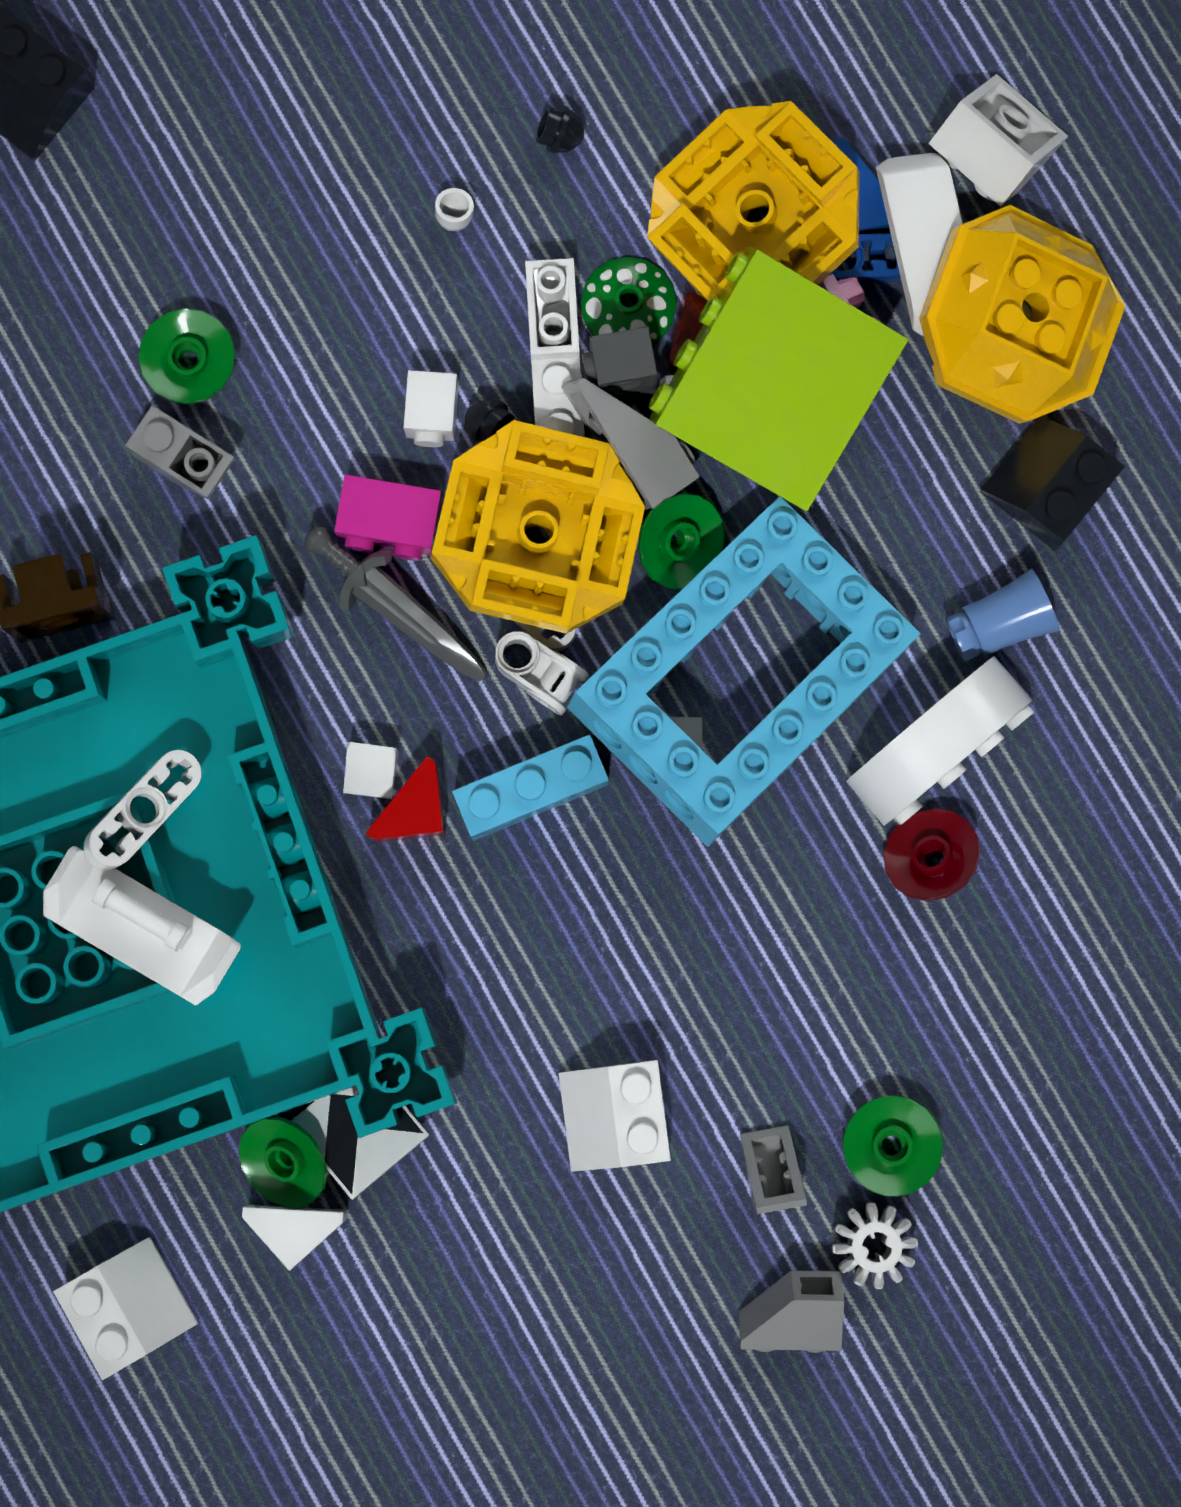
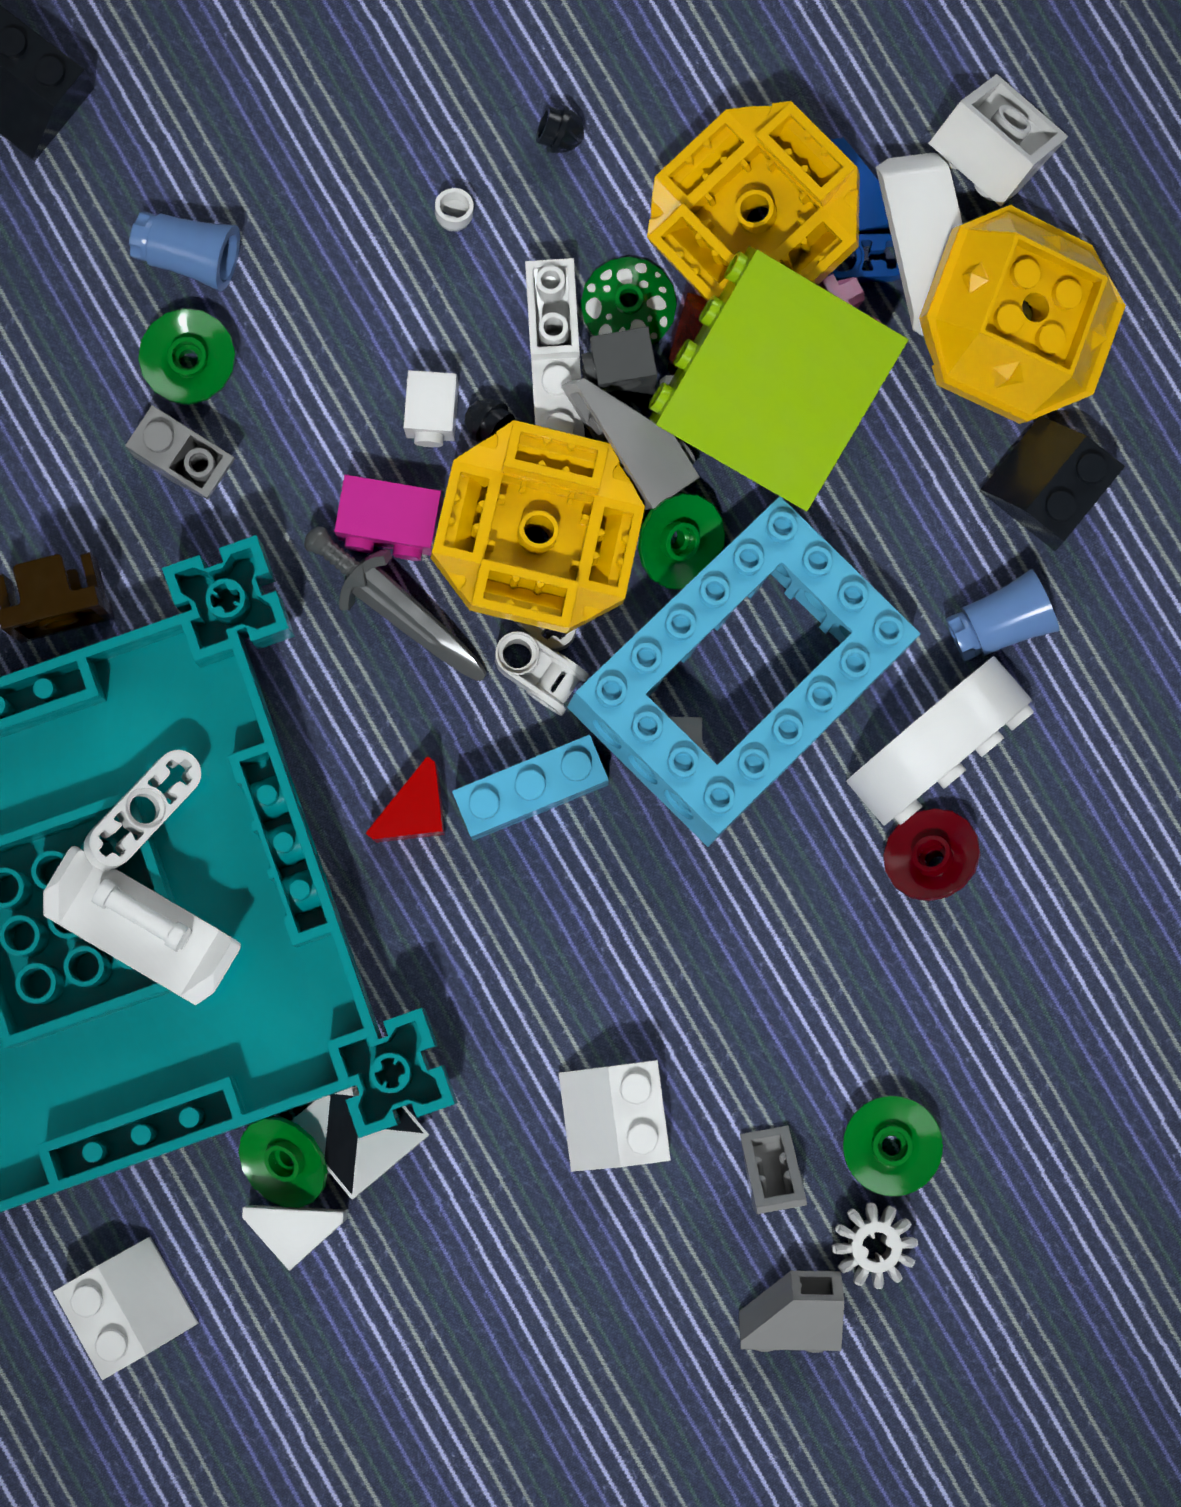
(187, 247): none -> medium blue plant
(370, 770): white slope -> none

